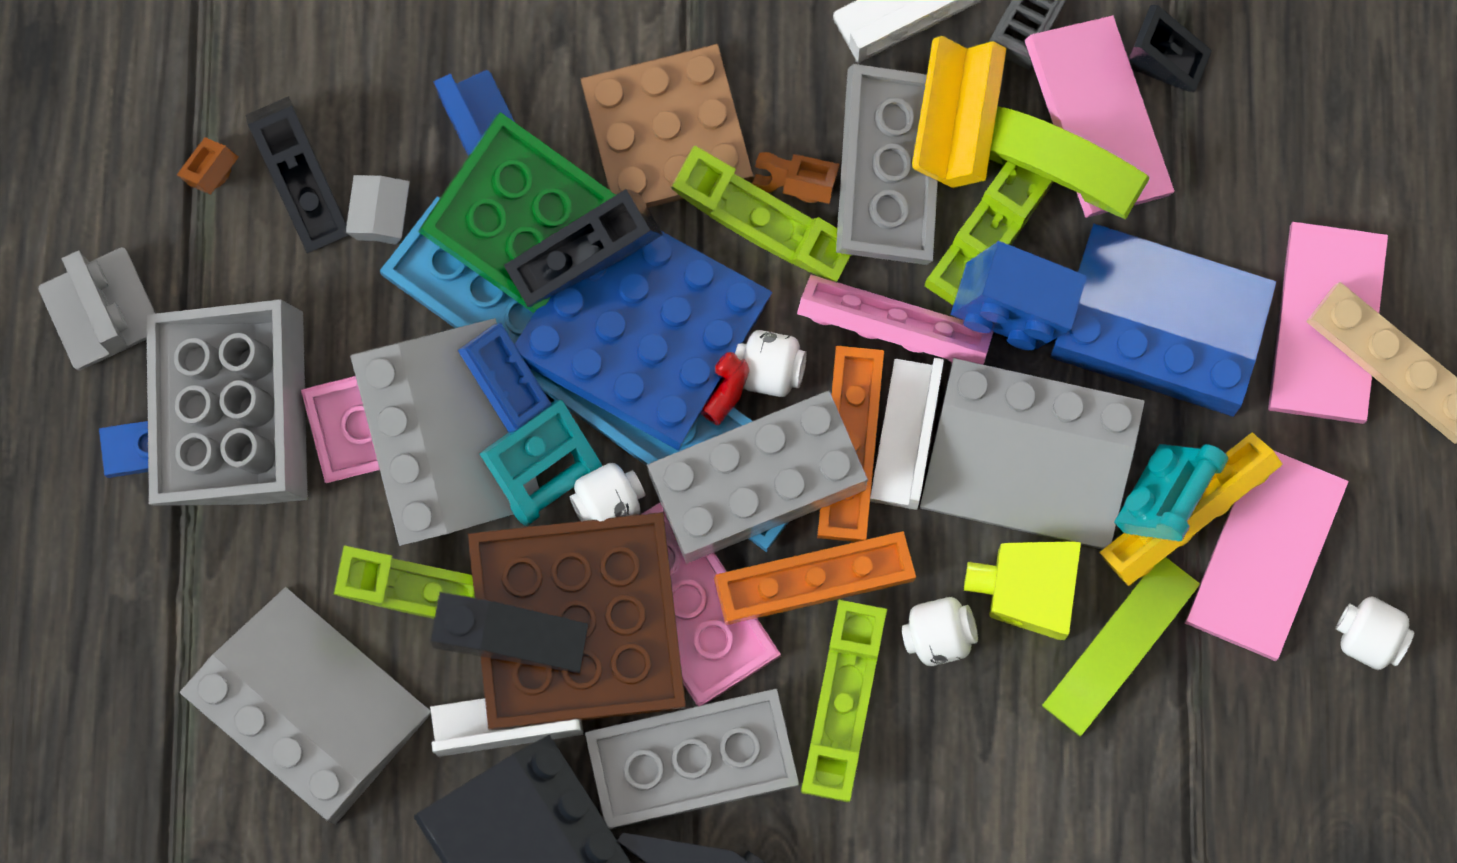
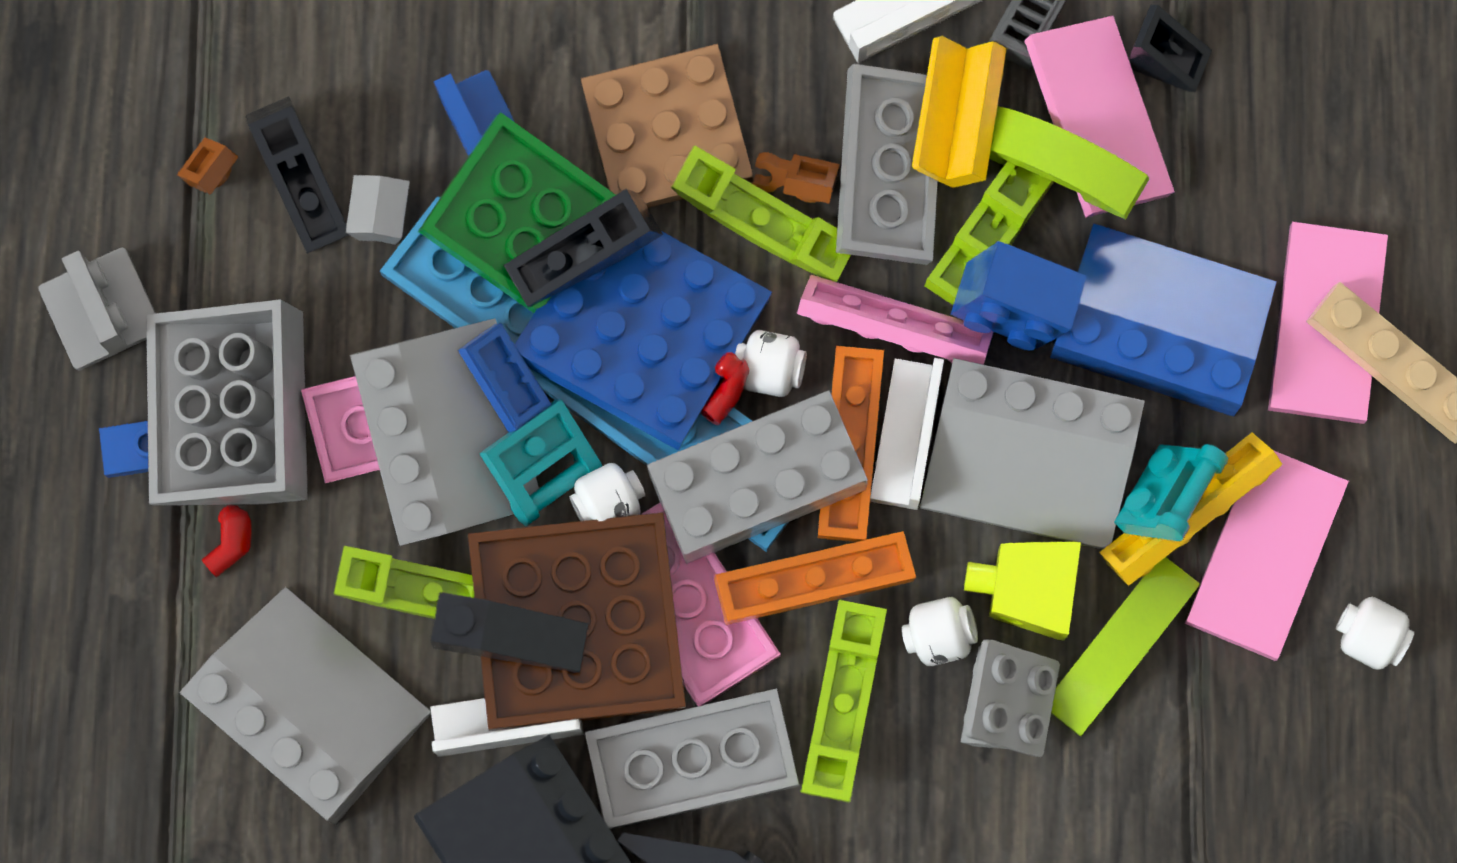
(235, 540): none -> red arm
(1010, 699): none -> light grey bracket

